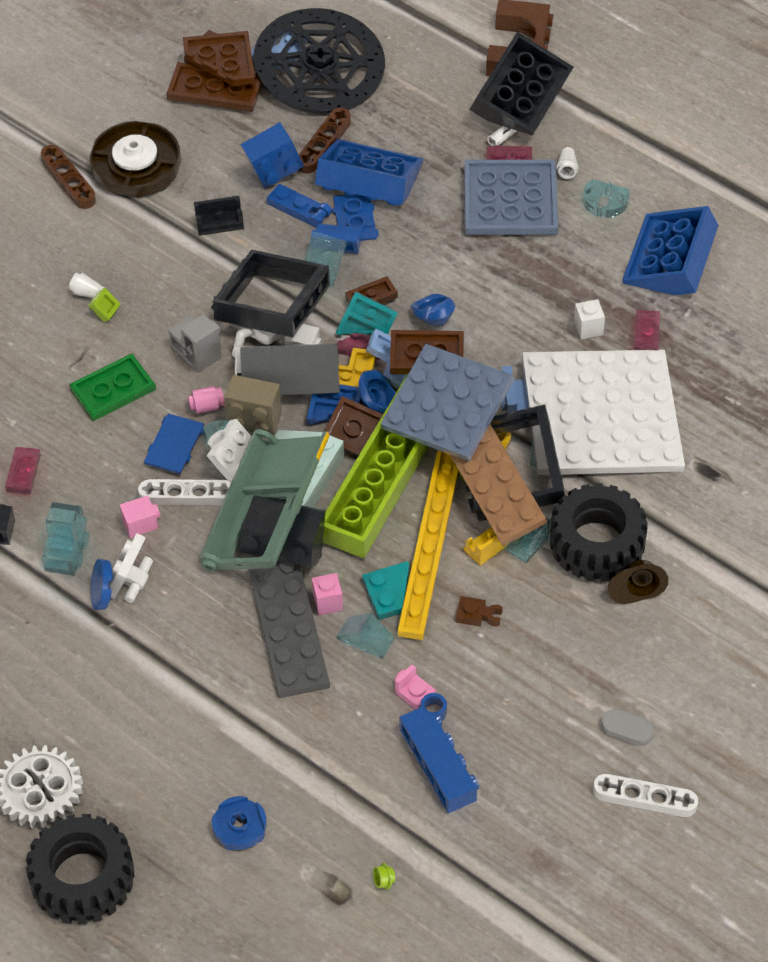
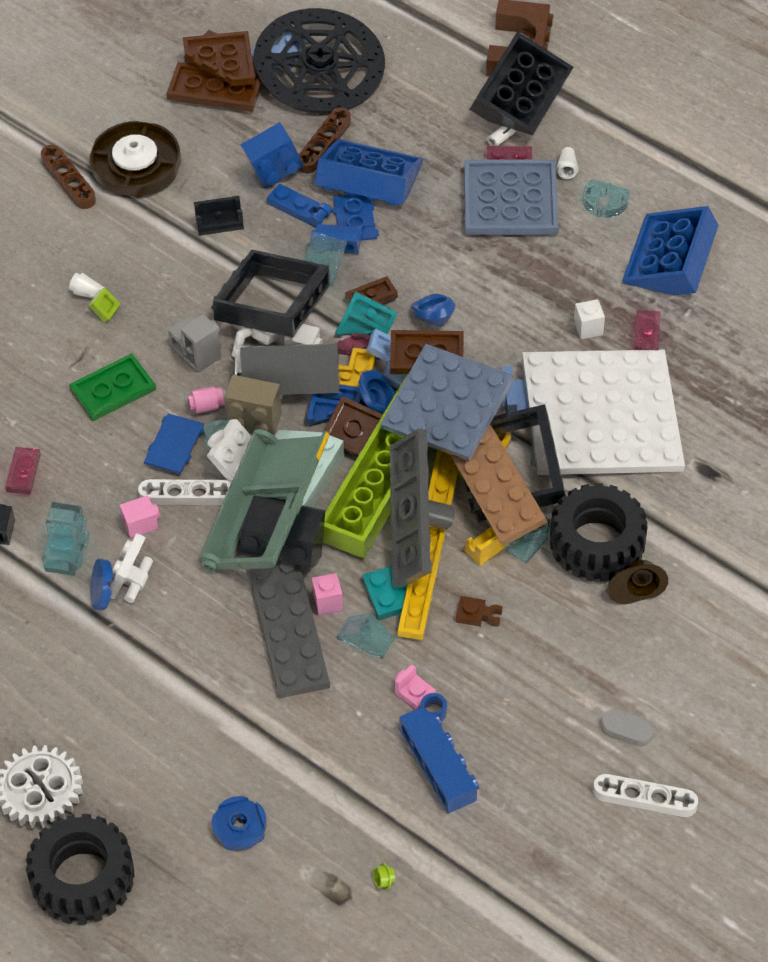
(412, 509): none -> dark grey plate

